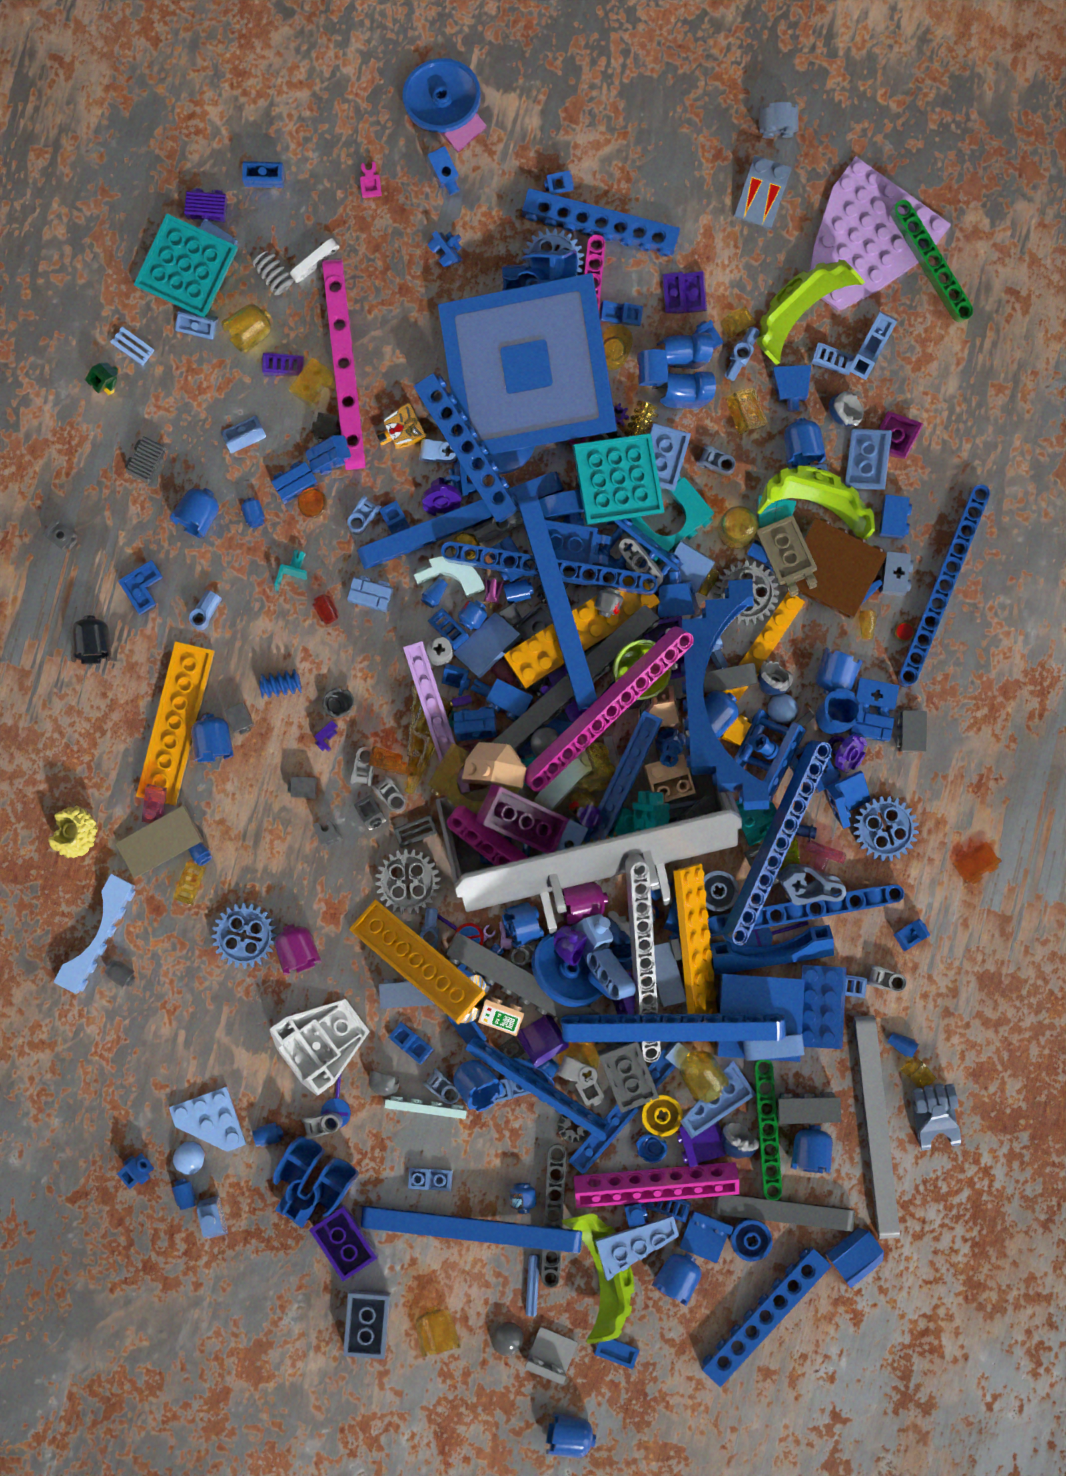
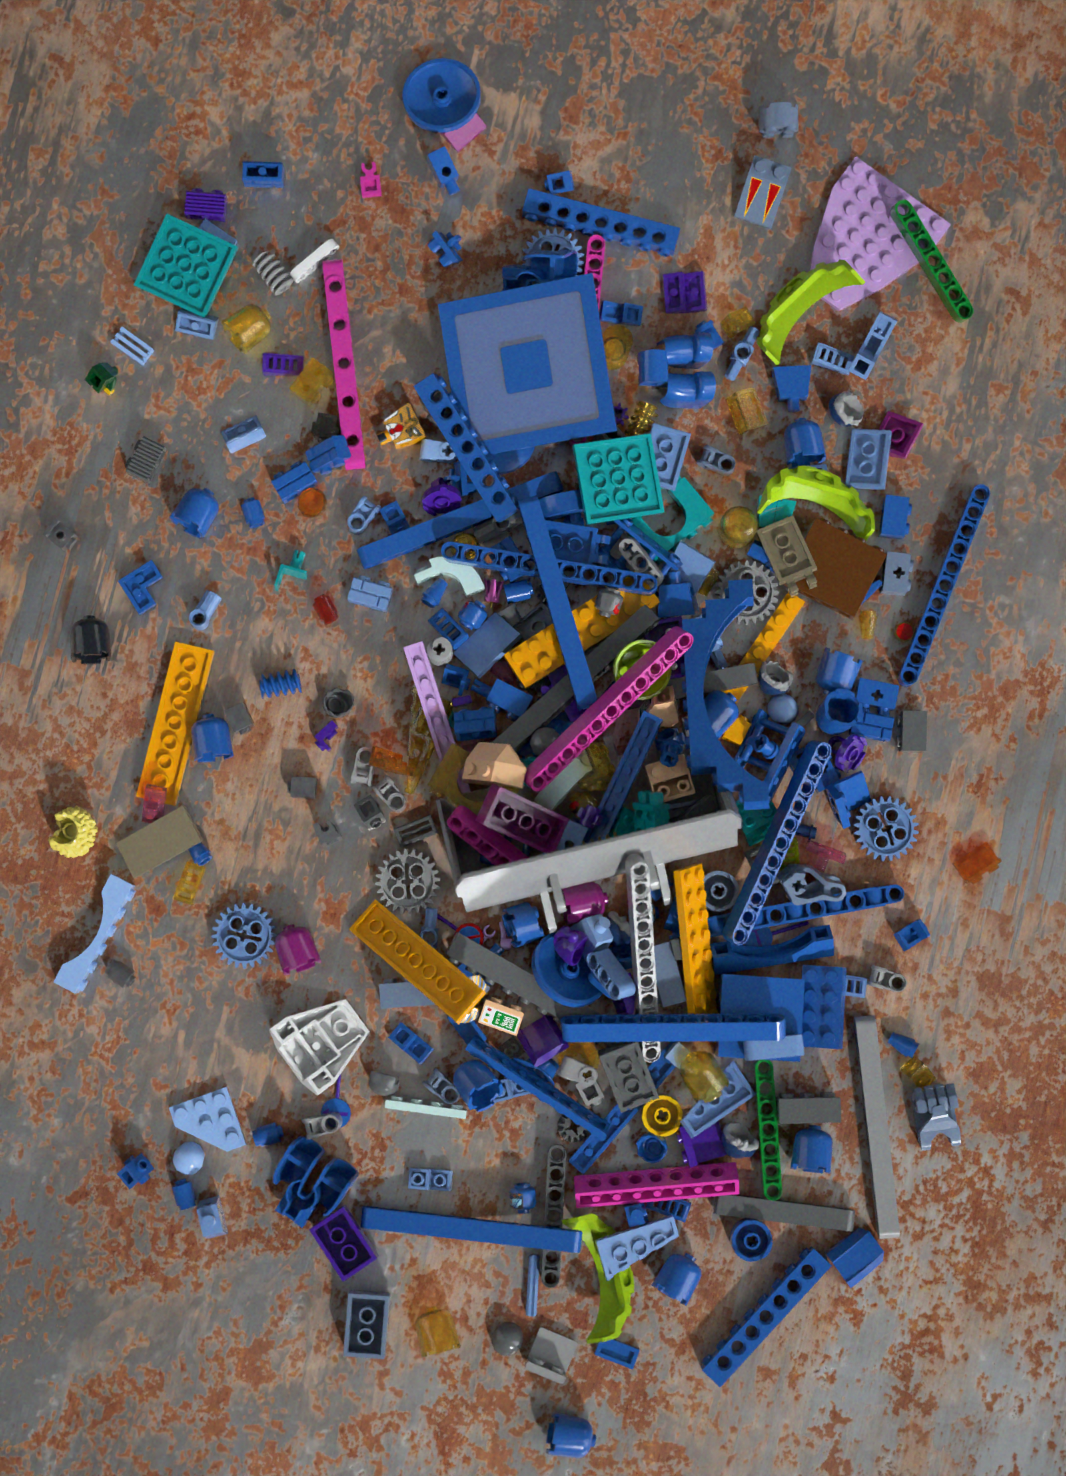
(528, 950): light grey piece -> none
(705, 1236): blue bracket -> none

